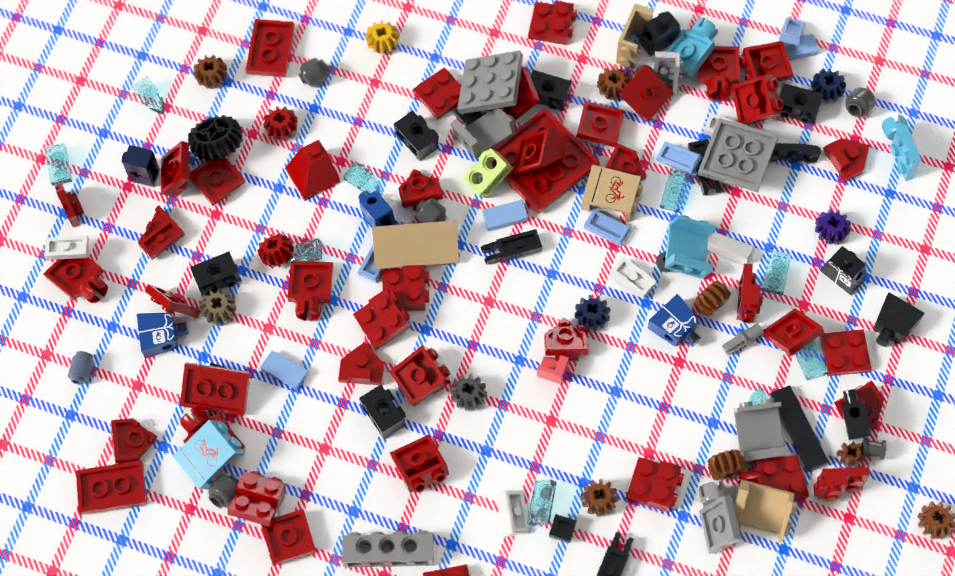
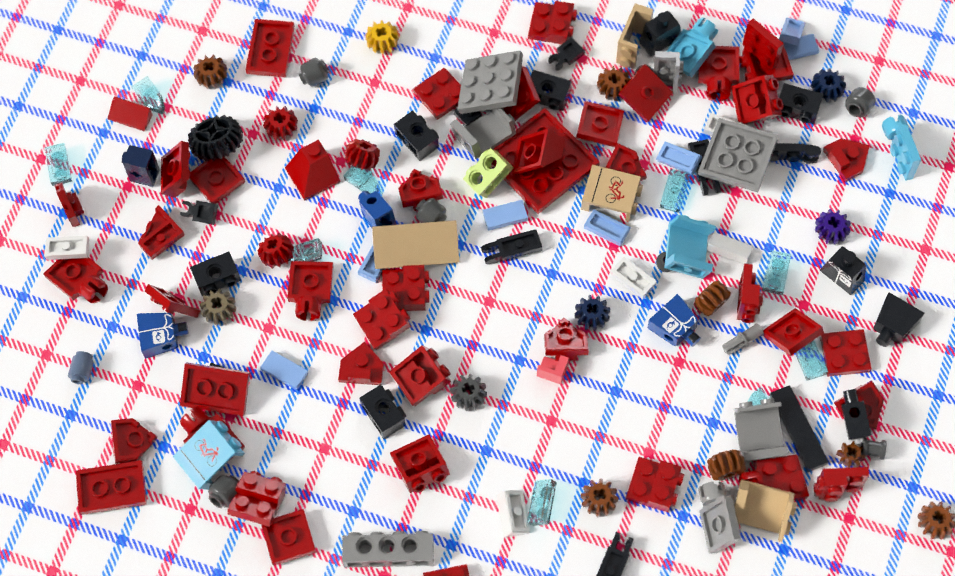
(129, 113): none -> red slope
(201, 212): none -> black plate
(362, 154): none -> red gear
(562, 528): black plate -> none
(567, 52): none -> black plate
(762, 44): none -> red plate

